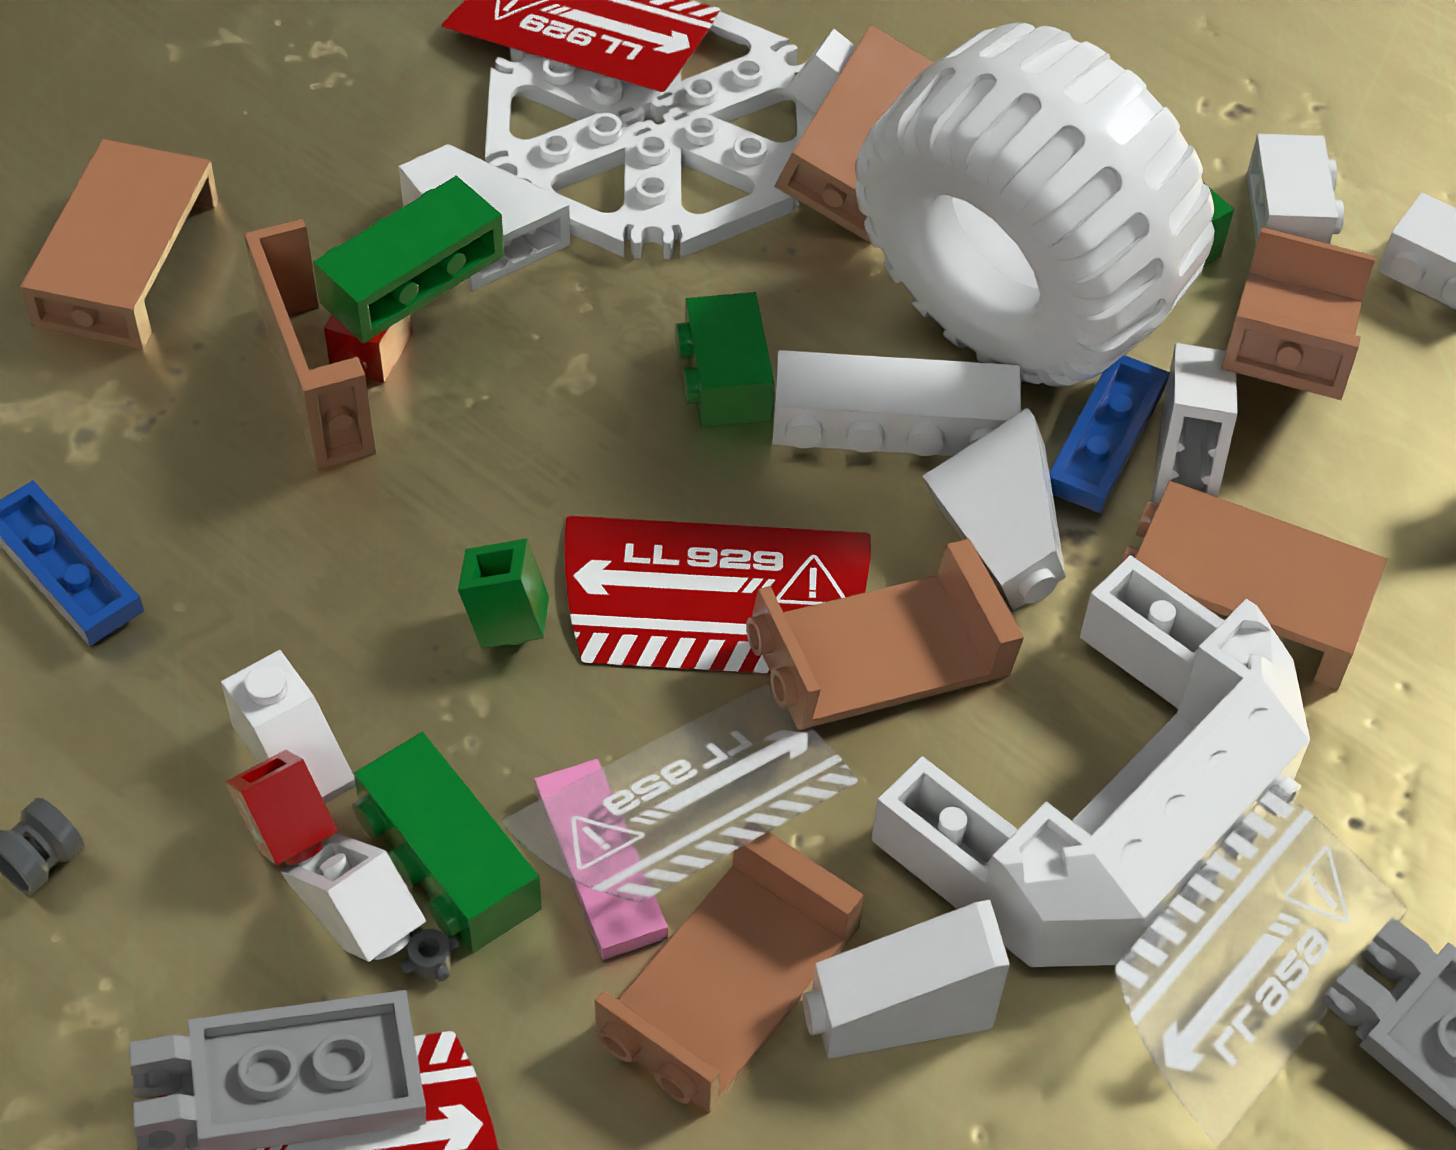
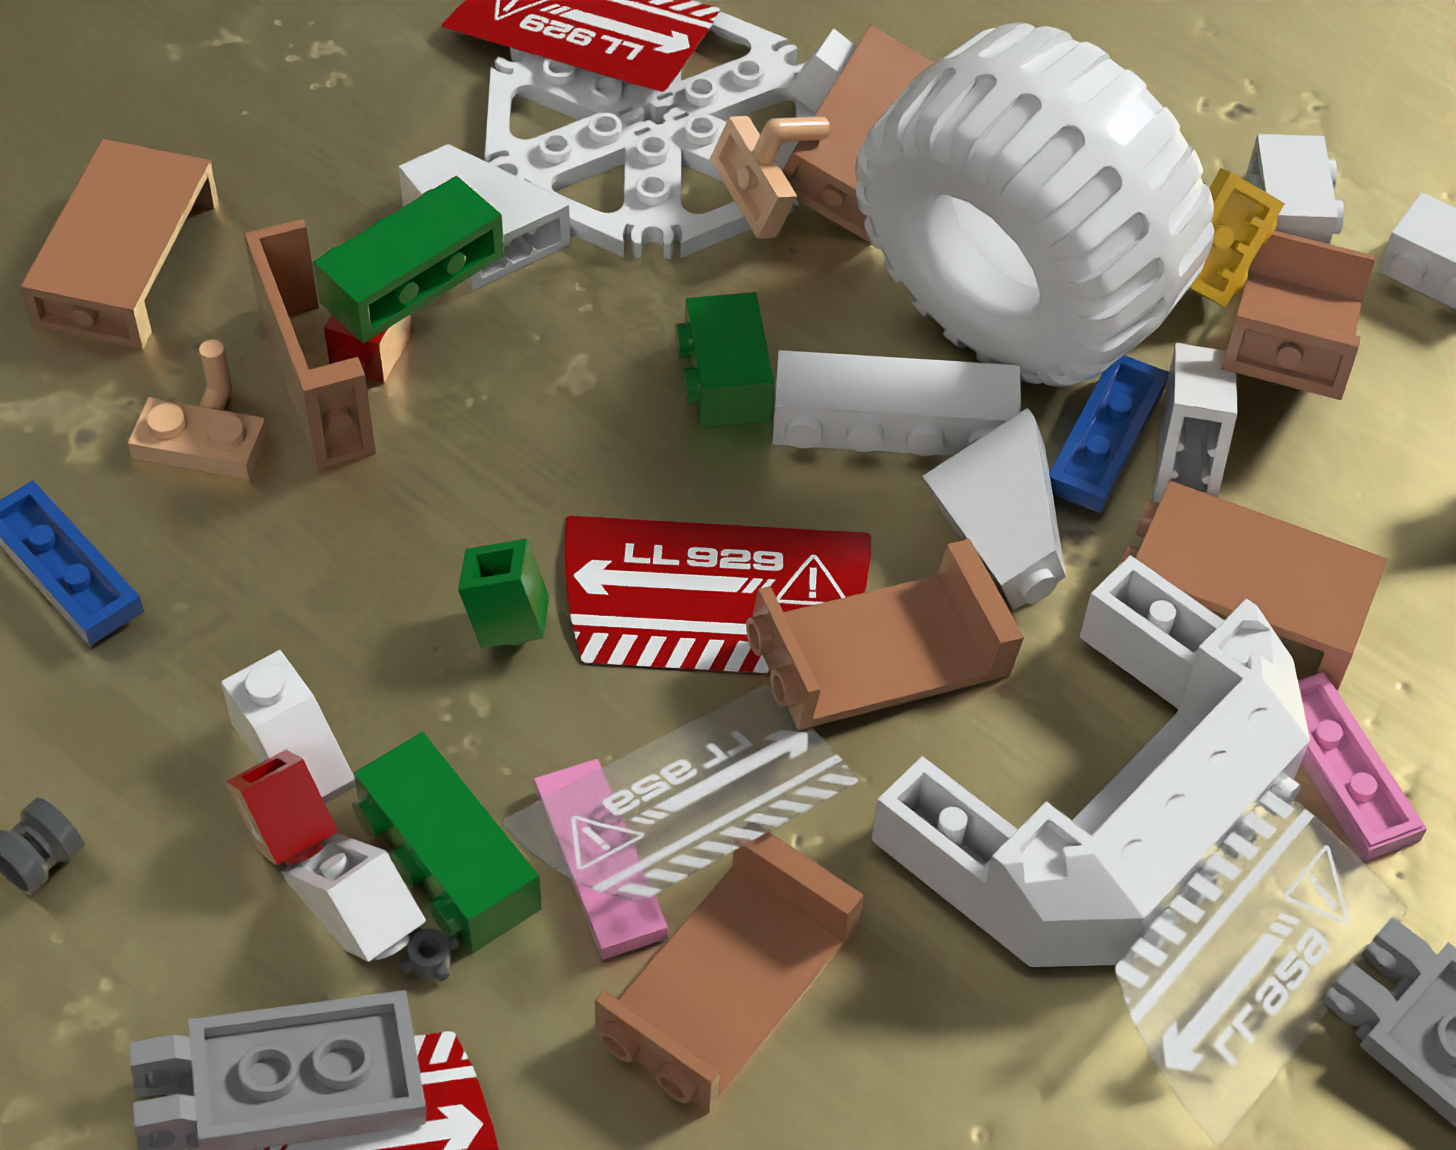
(201, 435): none -> light nougat plate
(751, 172): none -> light nougat plate
(911, 985): white slope -> none
(1241, 223): none -> yellow bracket
(1353, 775): none -> bright pink tile

